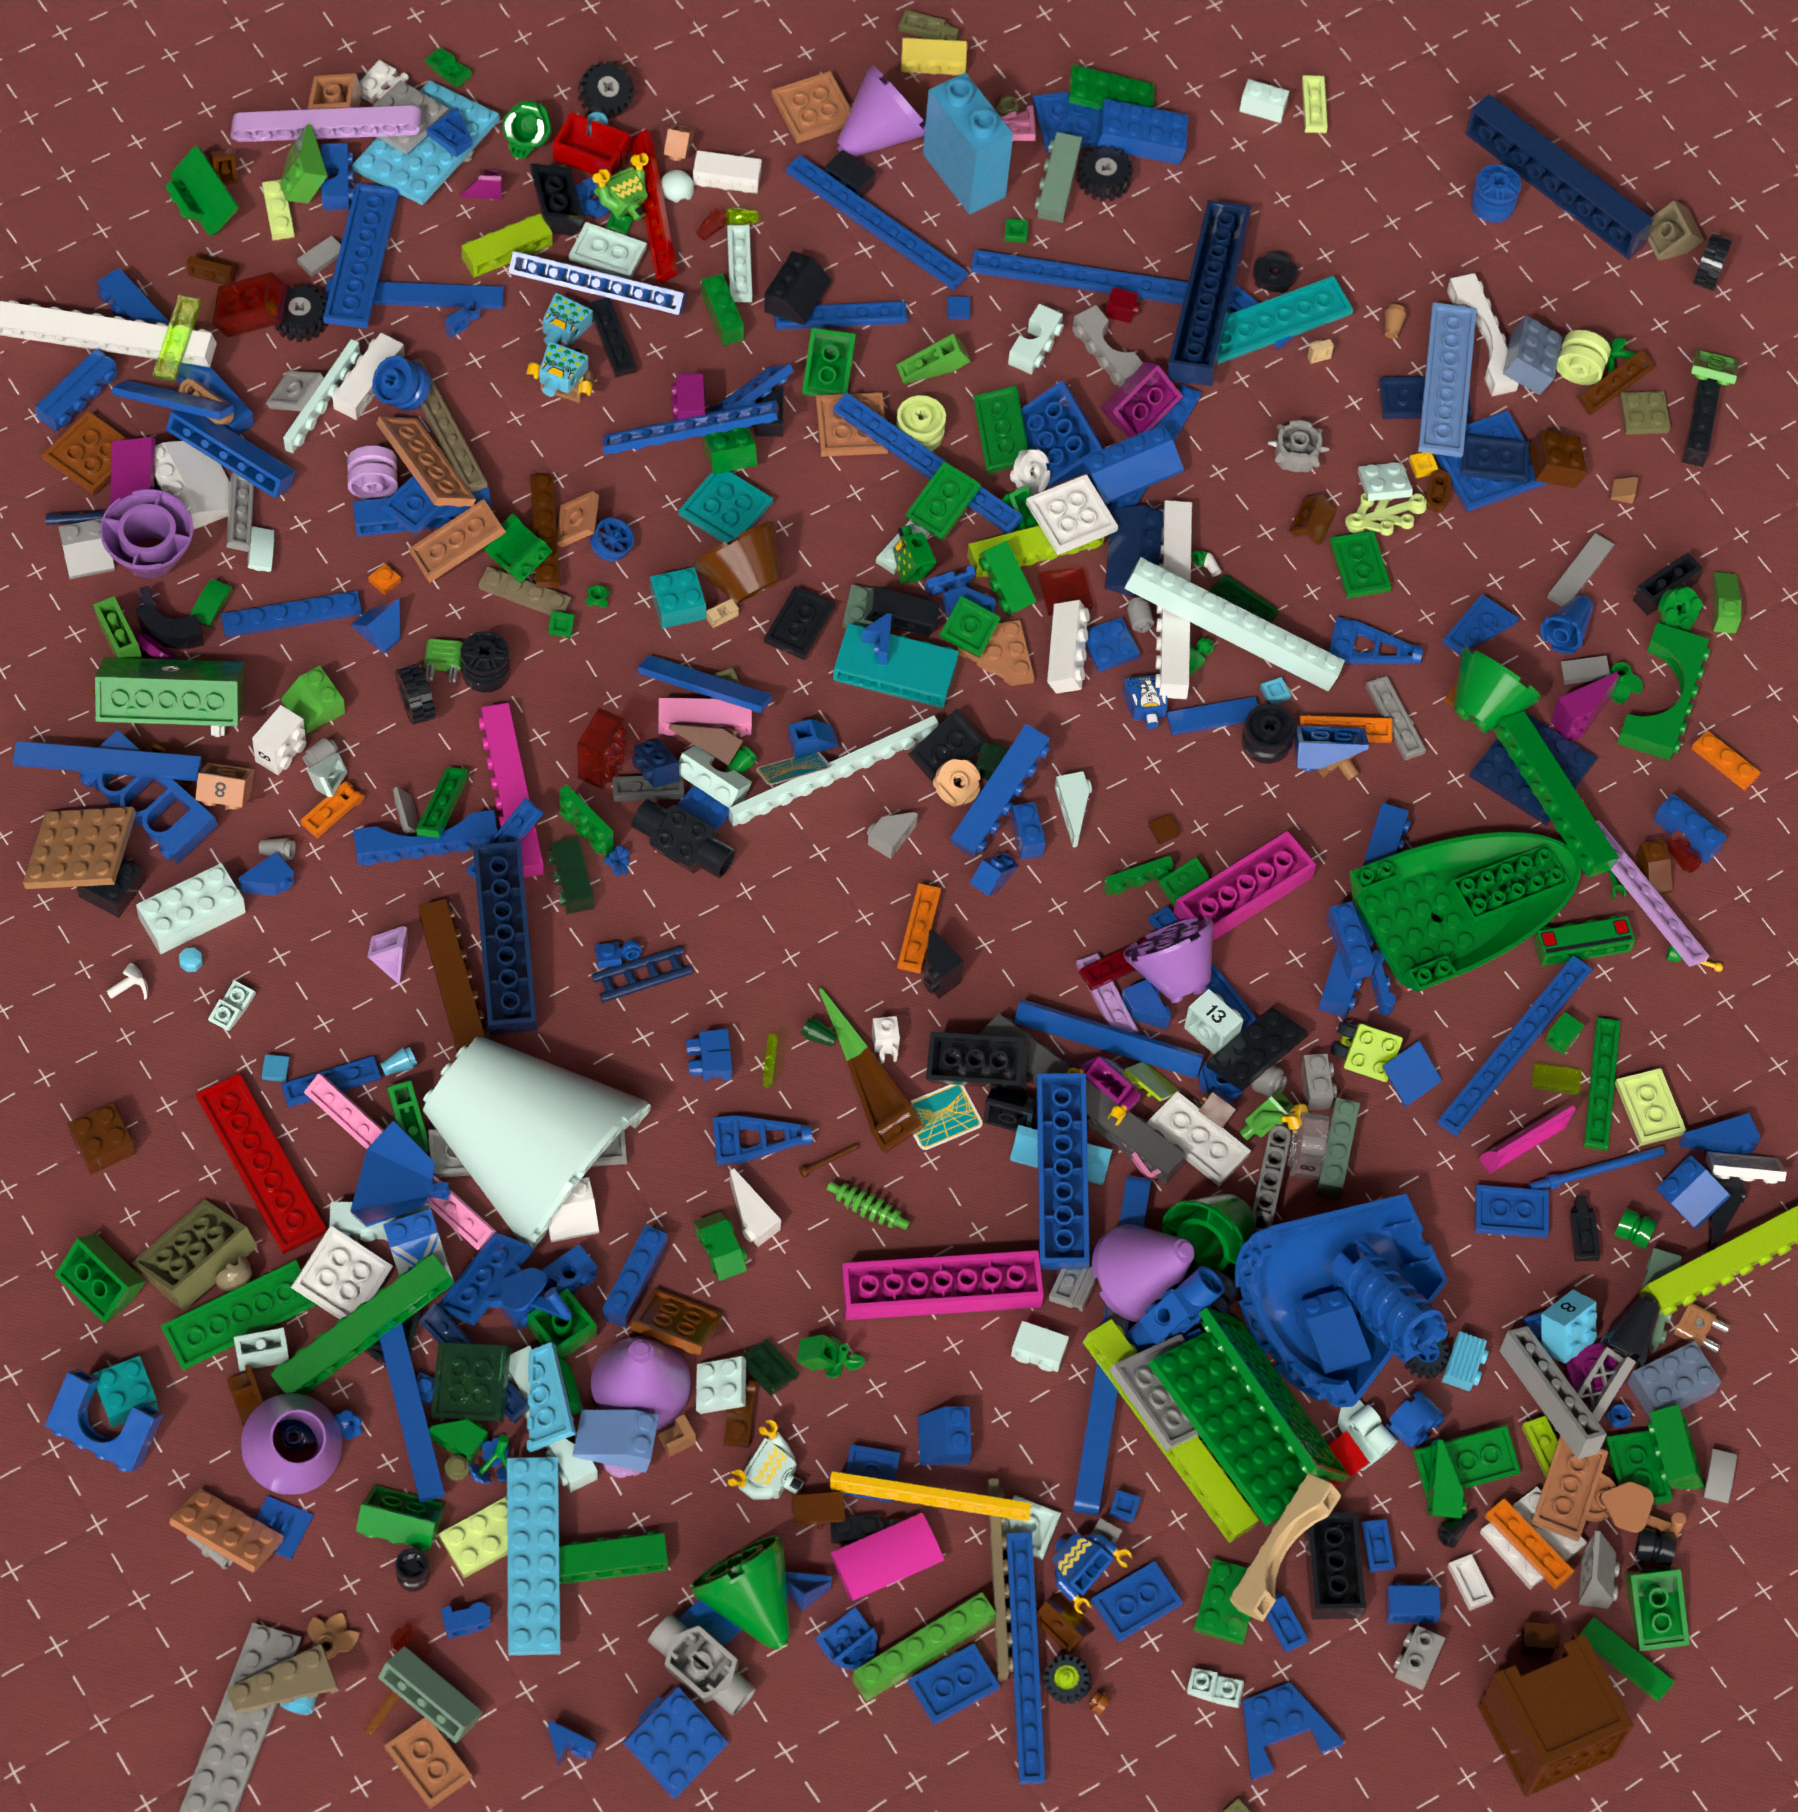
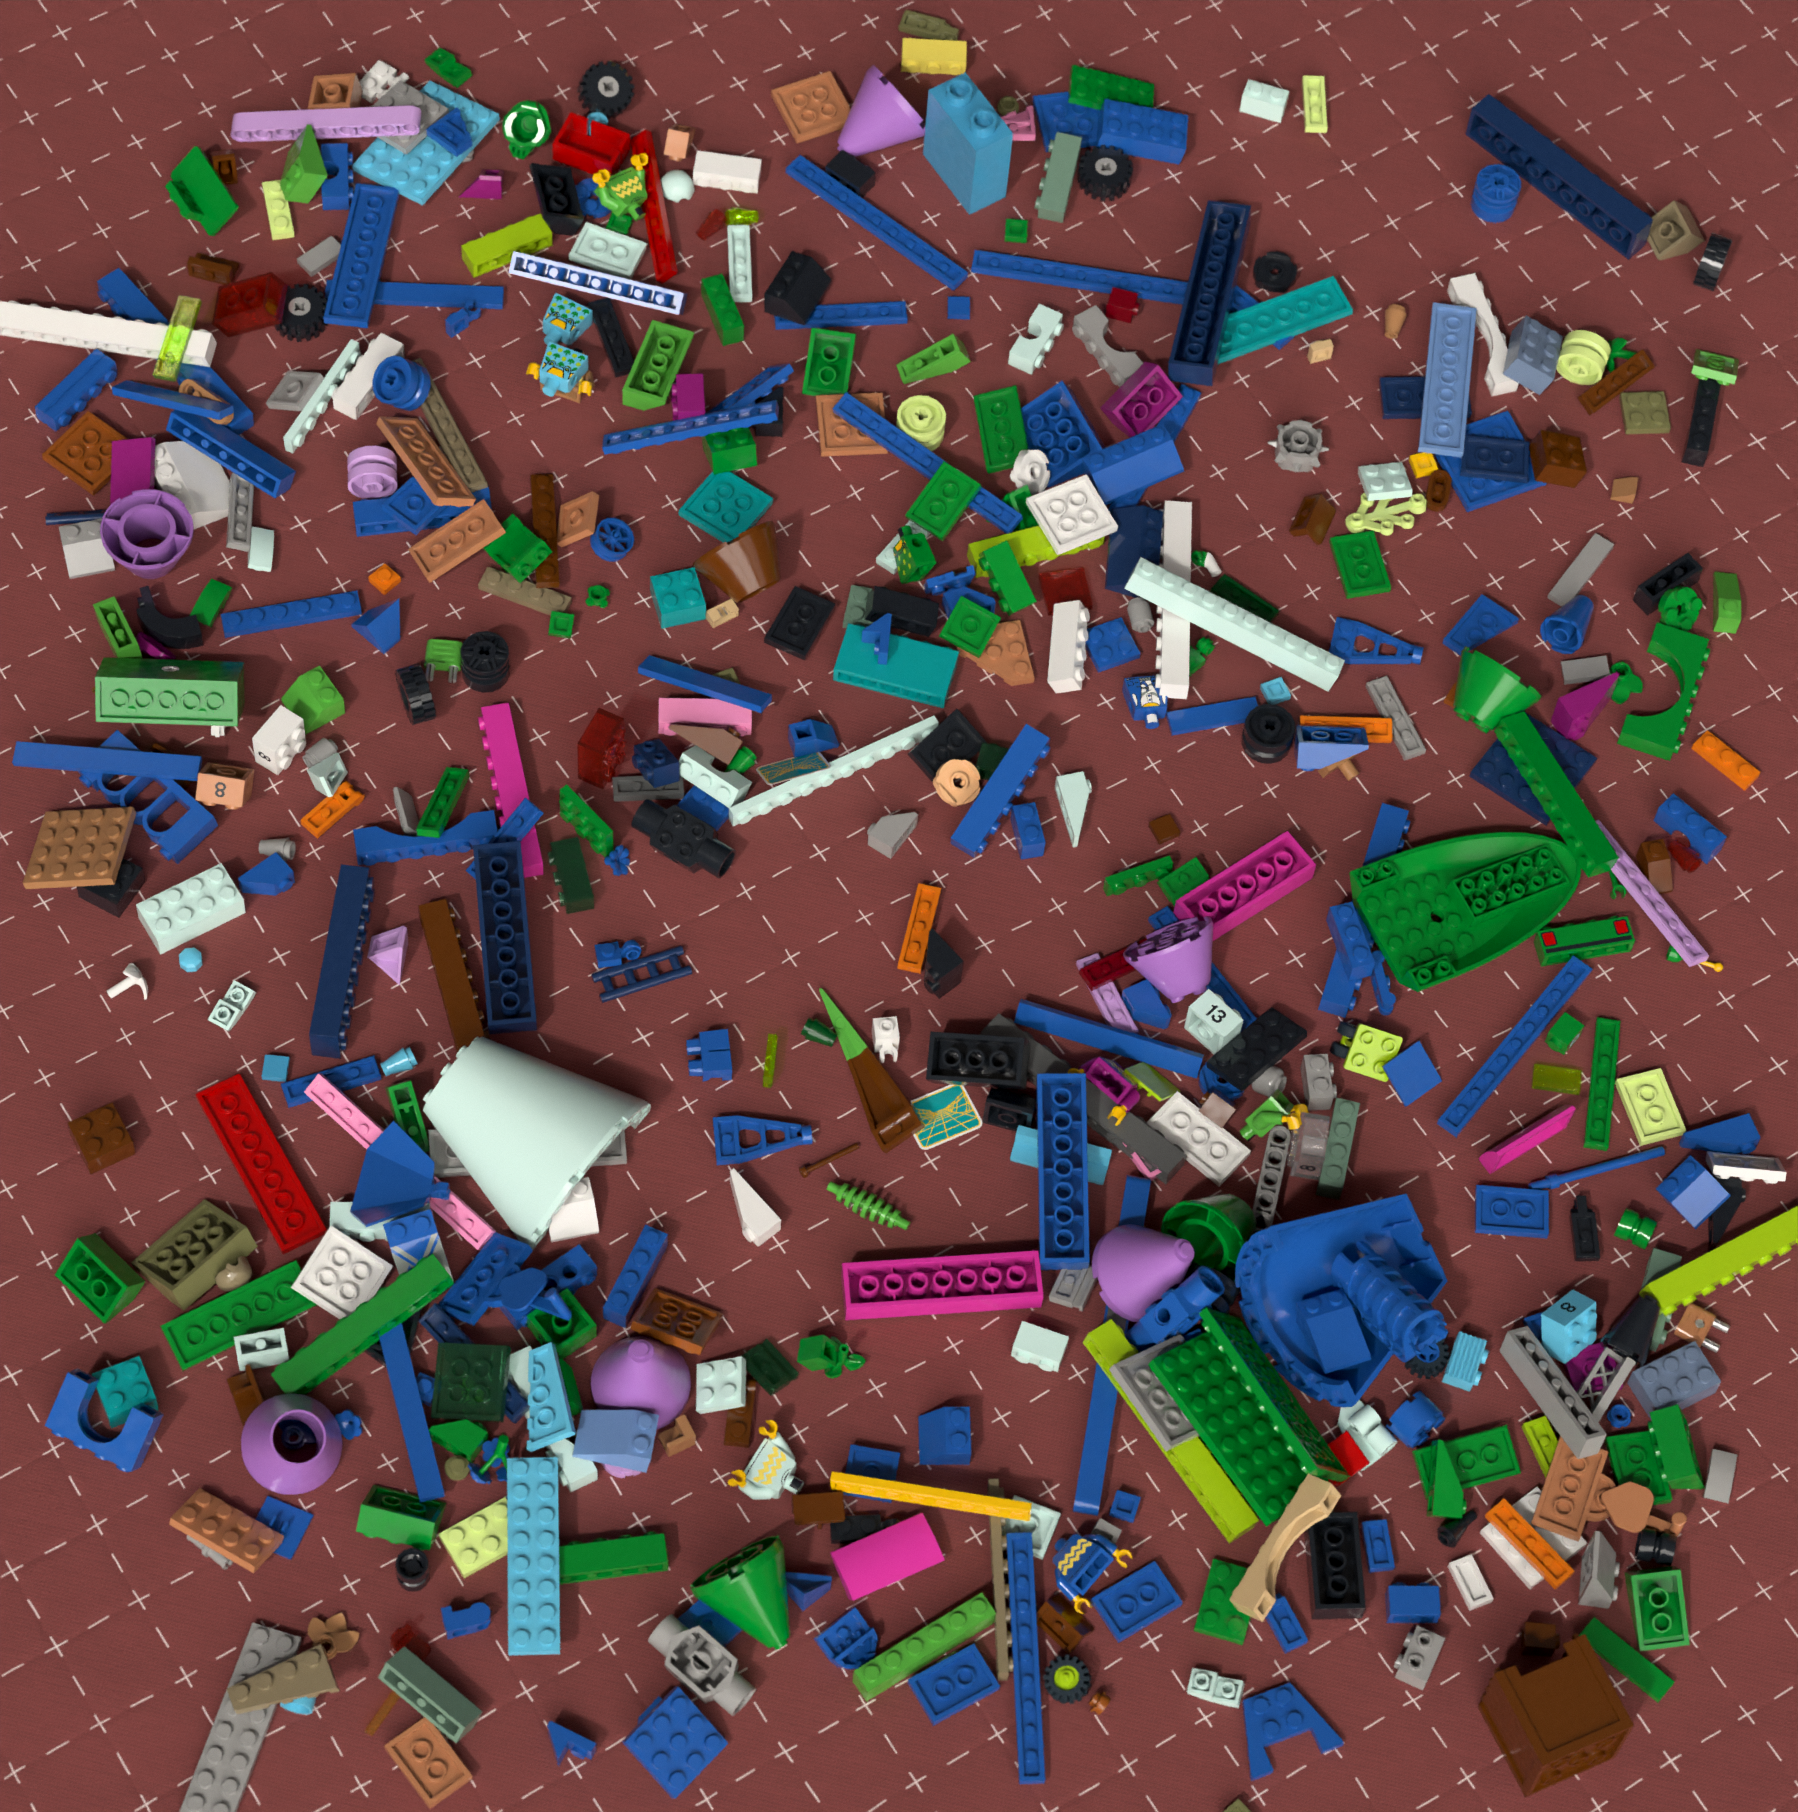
(341, 961): none -> dark blue brick
(656, 366): none -> bright green slope
(719, 1242): green brick -> none
(993, 873): blue slope -> none

